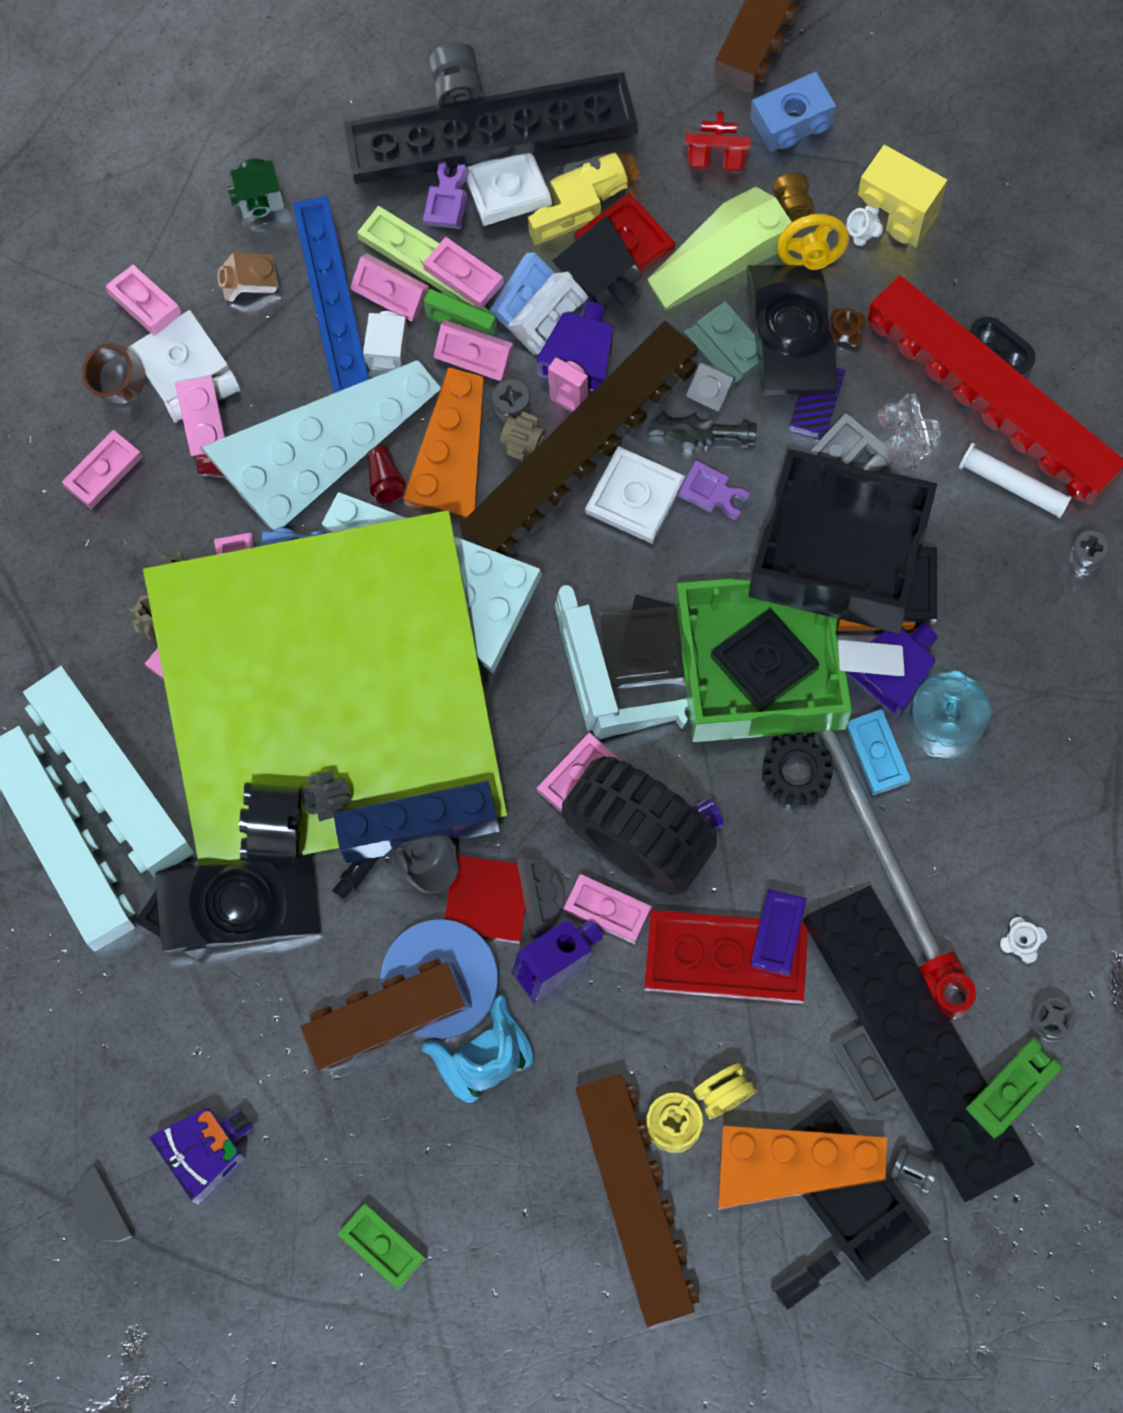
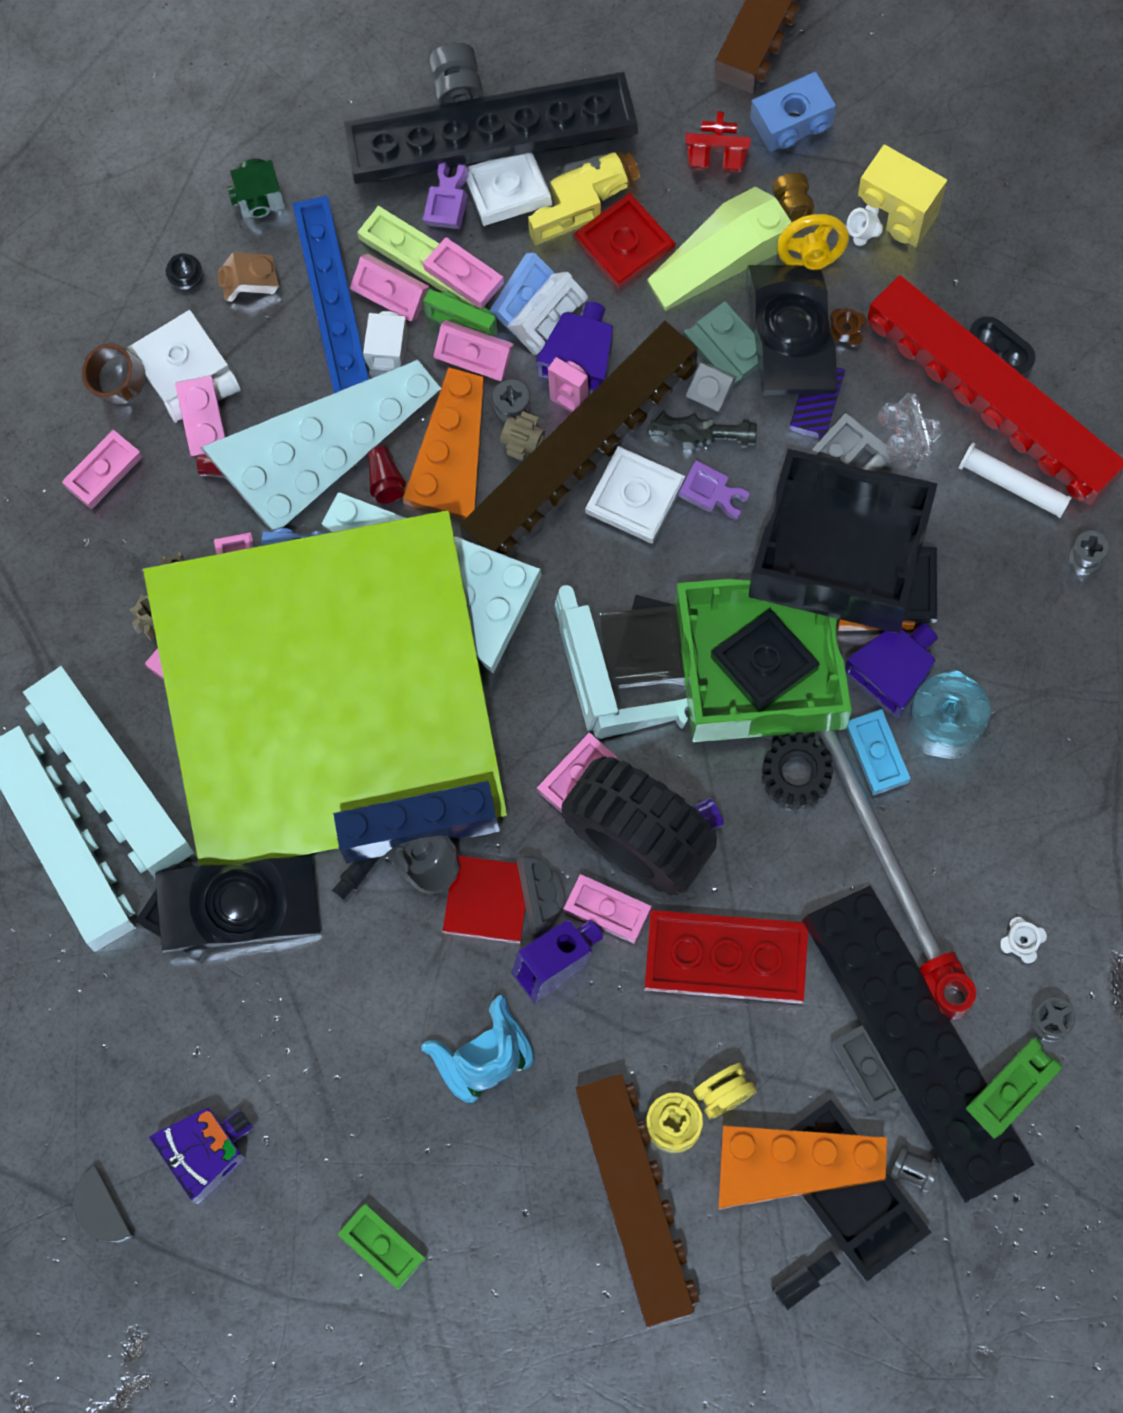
(143, 300): bright pink plate -> none
(183, 262): none -> black plate
(270, 822): black brick -> none
(325, 795): dark grey gear -> none
(386, 1015): reddish brown brick -> none
(456, 945): medium blue piece -> none
(602, 265): black torso -> none
(778, 932): dark purple tile -> none
(871, 658): white sticker -> none

